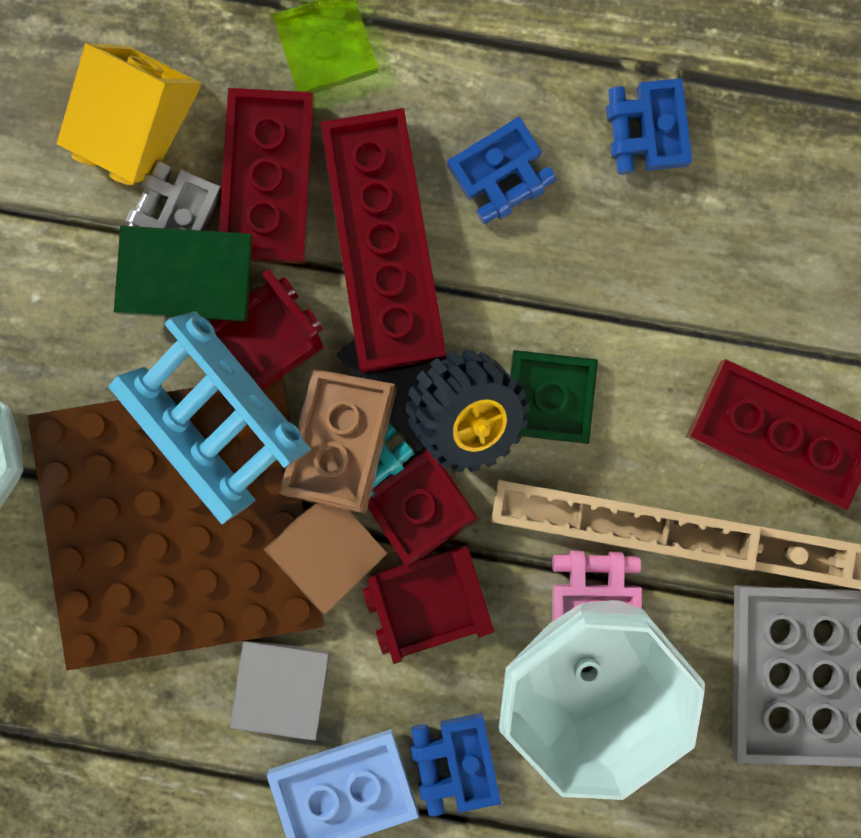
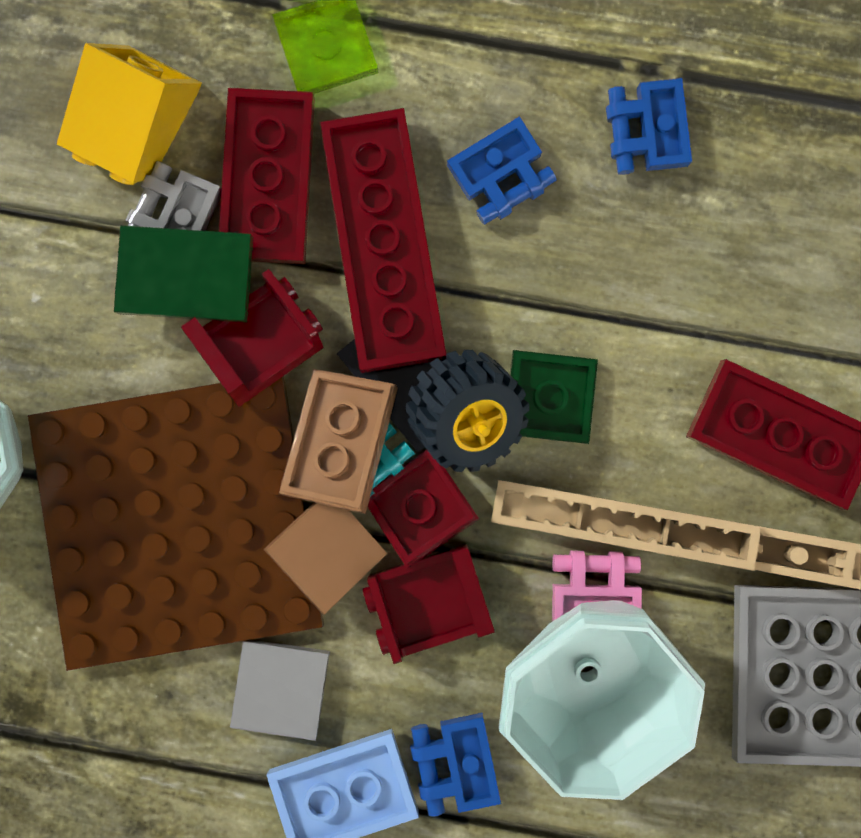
(179, 439): medium azure fence -> none

